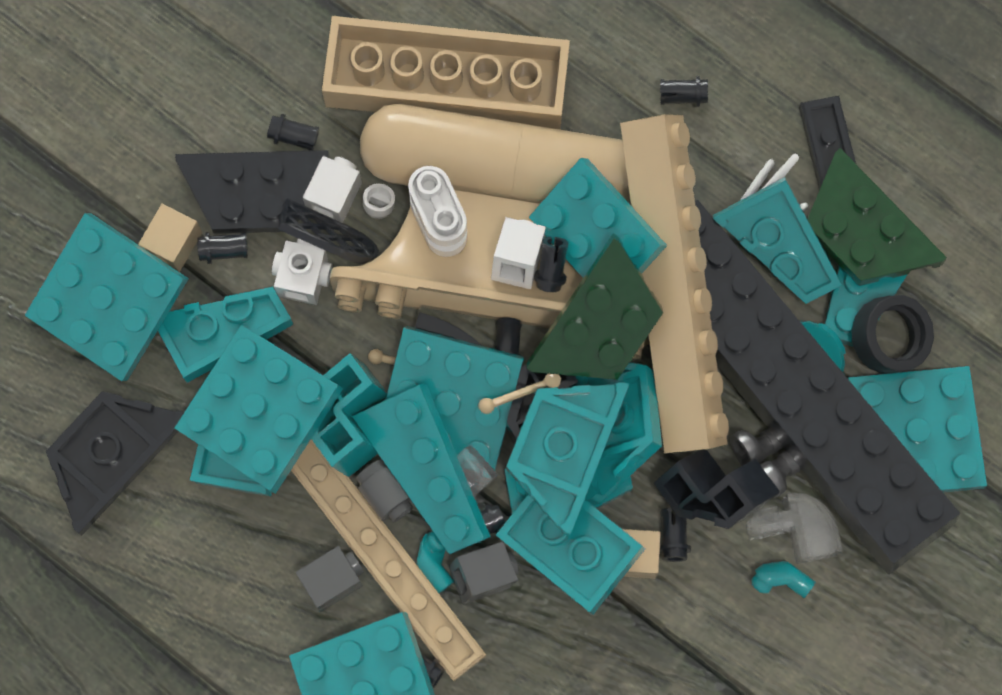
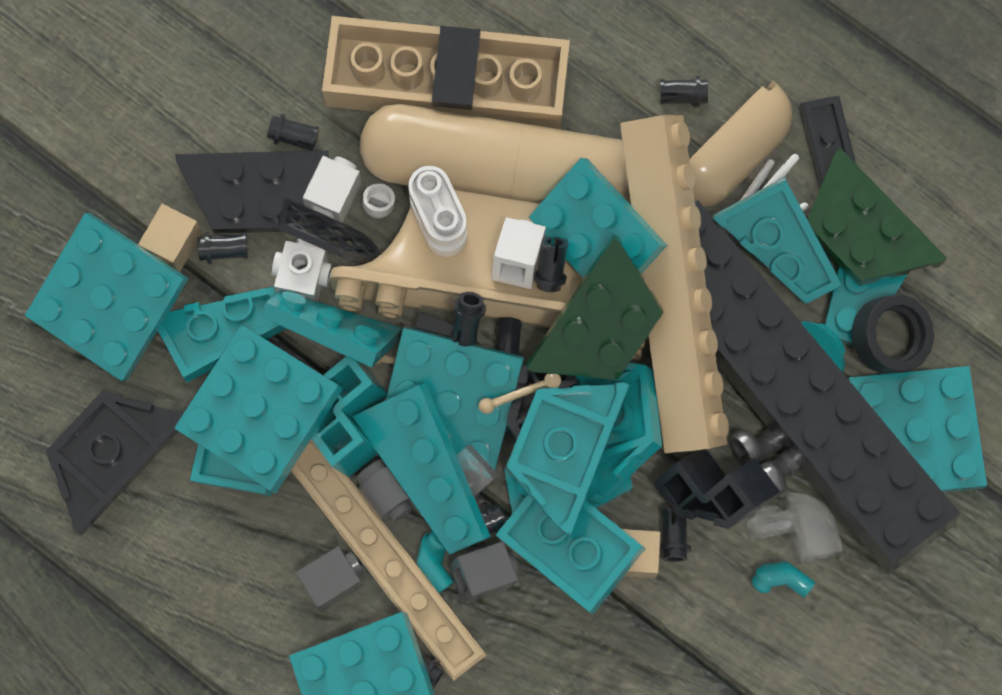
(335, 328): none -> teal wing
(456, 67): none -> black tile
(468, 311): none -> black pin
(741, 144): none -> tan brick

